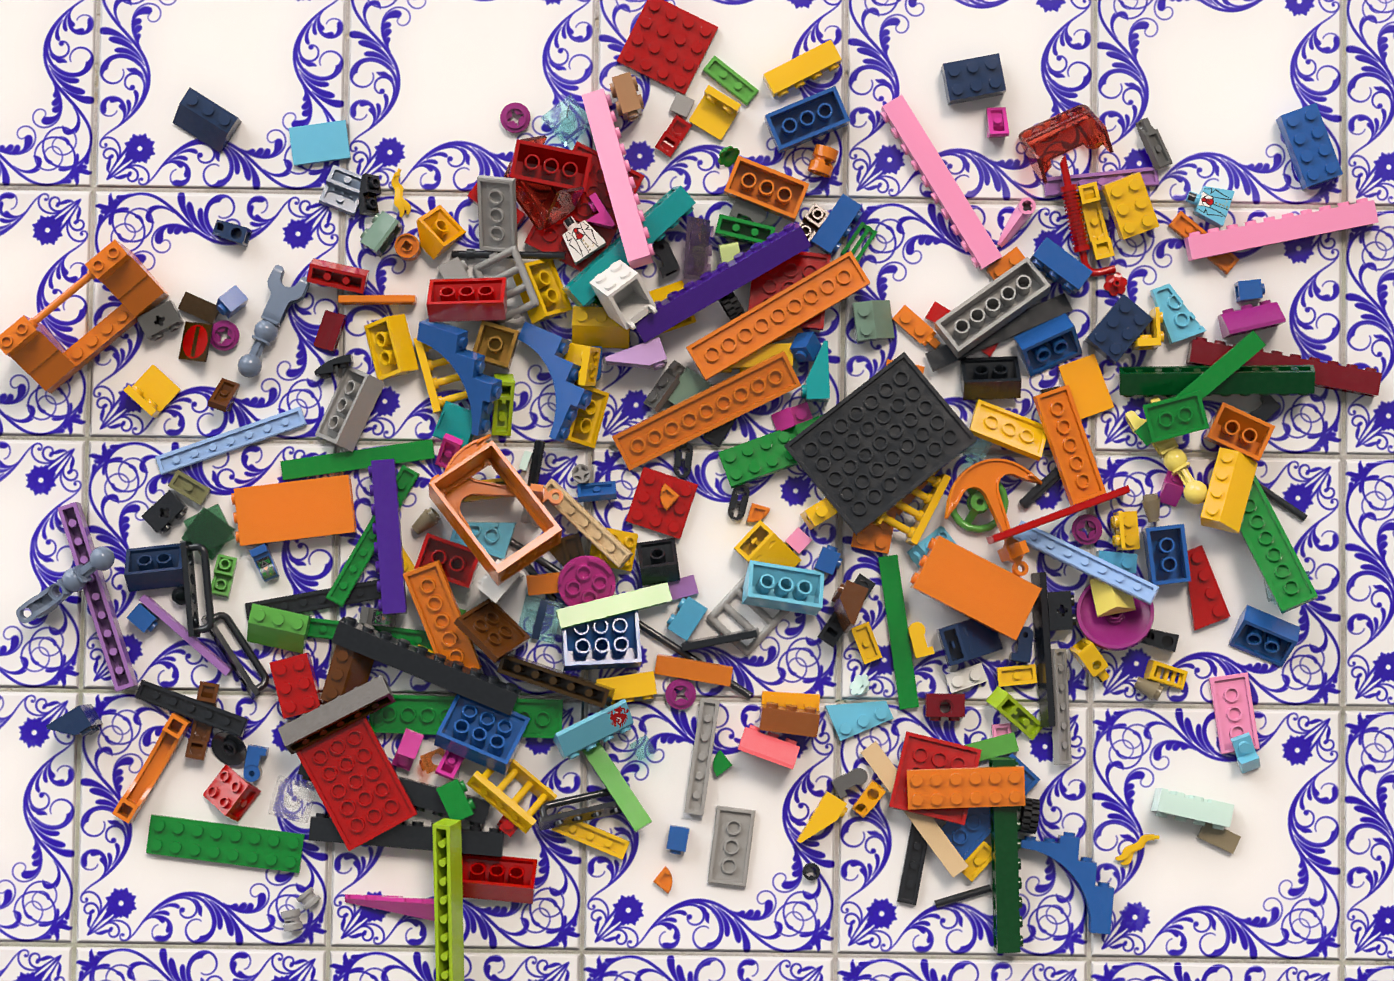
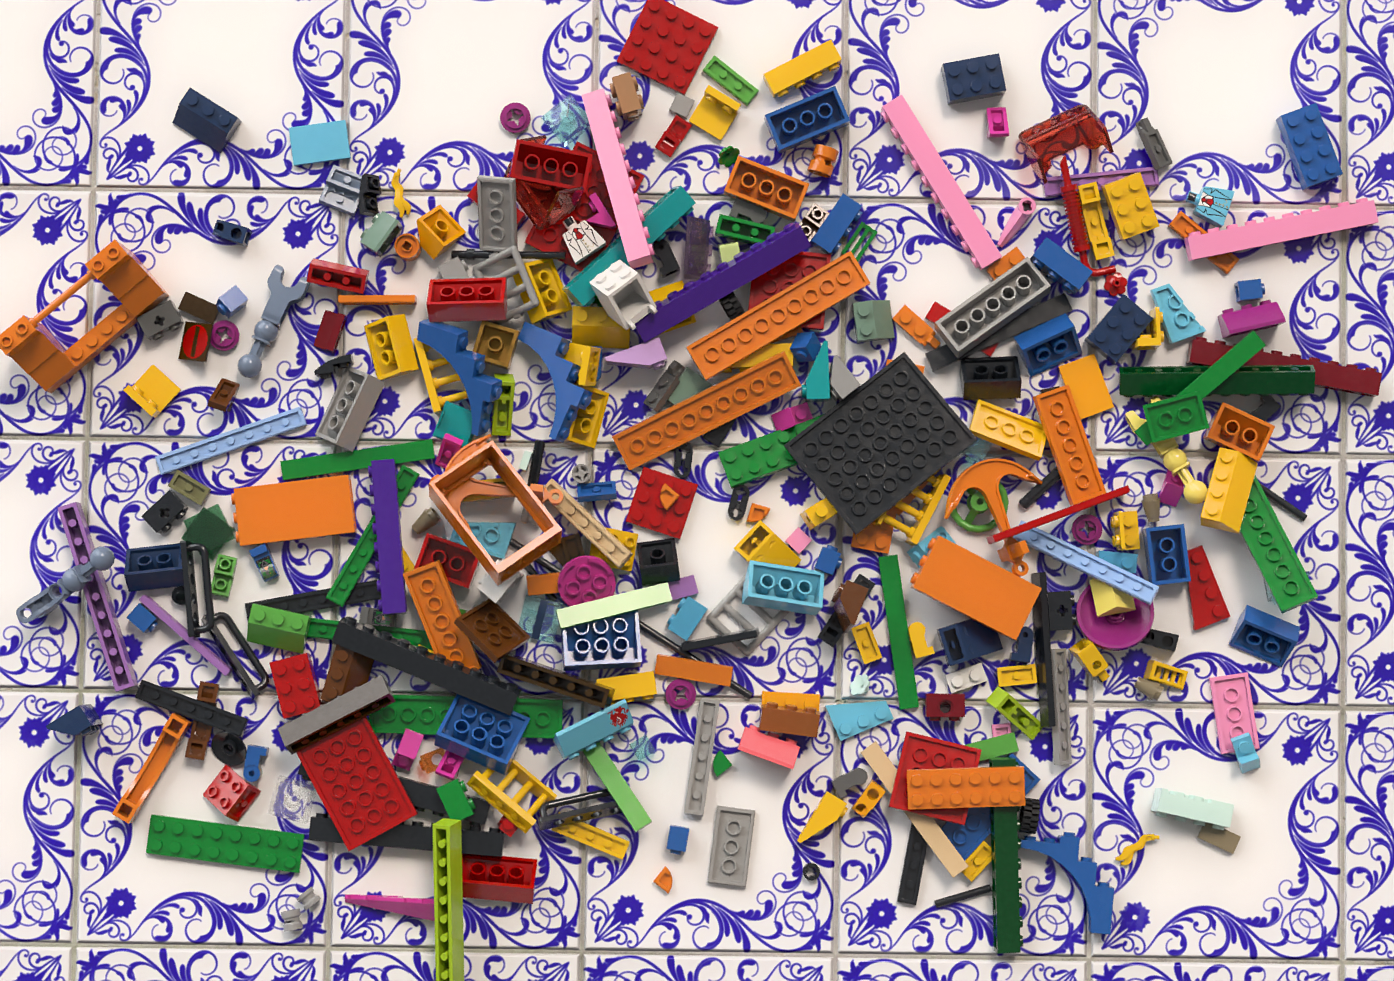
(841, 380): none -> light grey slope

